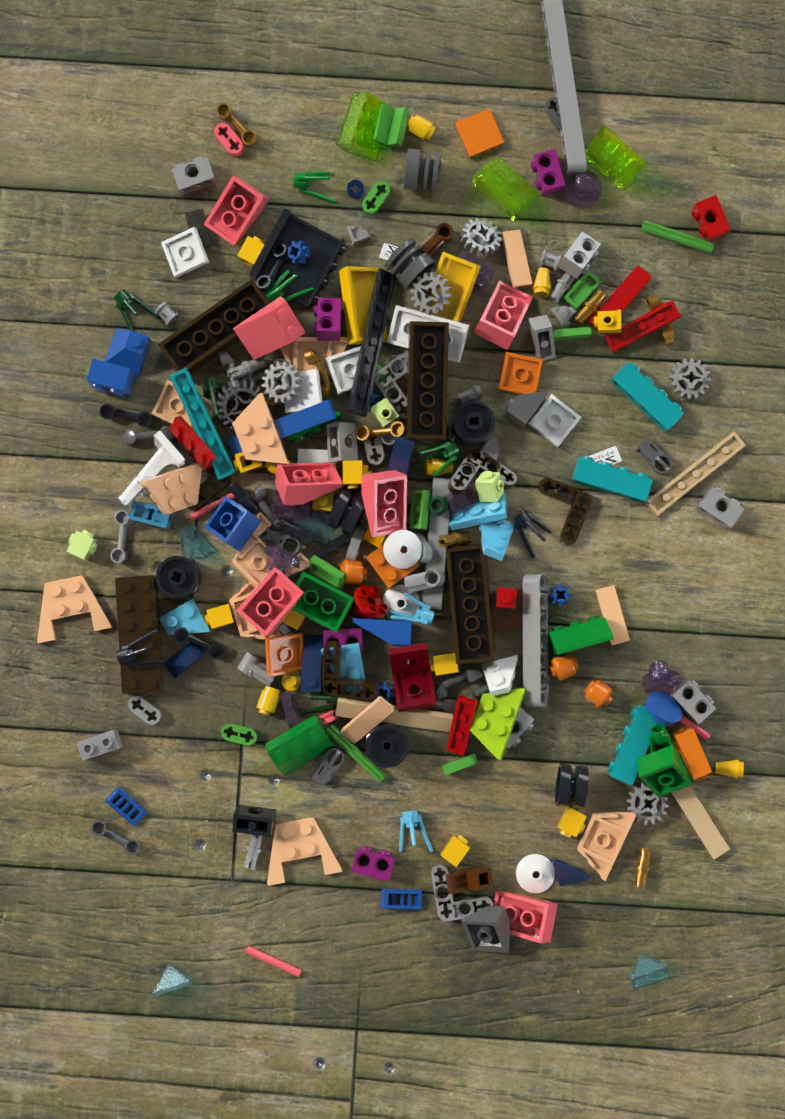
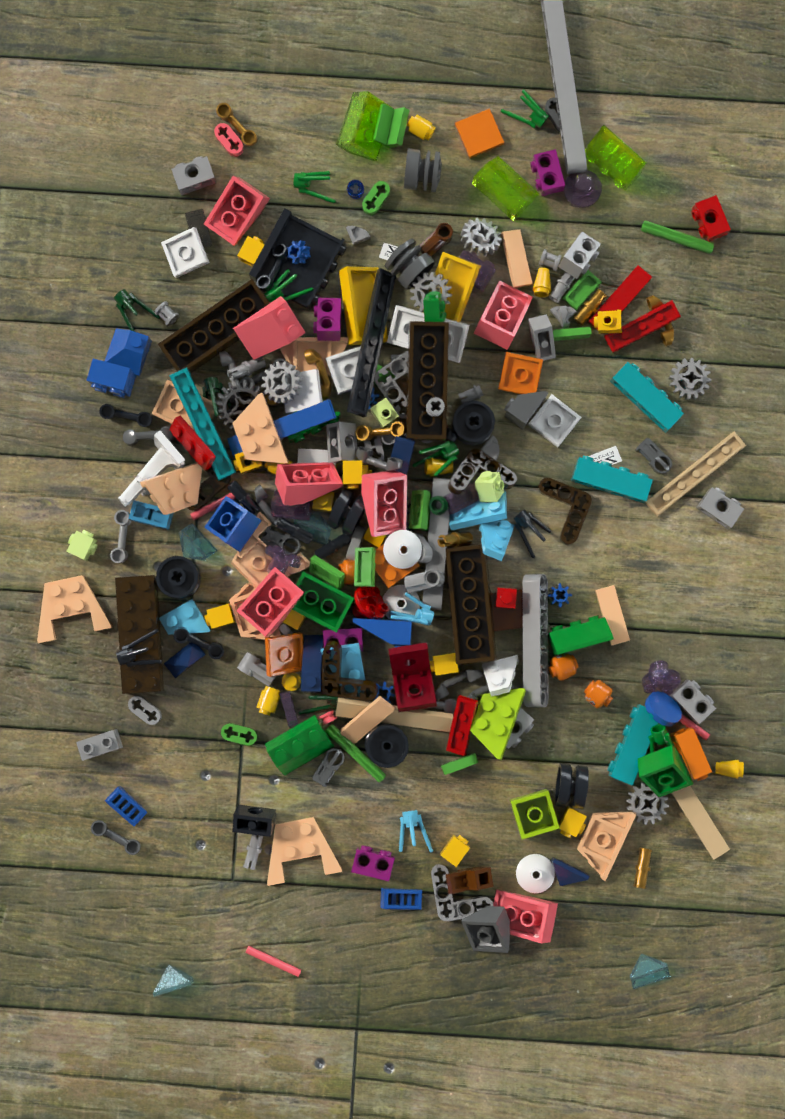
(364, 567): none -> bright green tile
(365, 453): none -> dark grey bar
(434, 307): none -> green brick
(435, 400): none -> light grey bush
(534, 814): none -> lime brick
(538, 115): none -> green plant

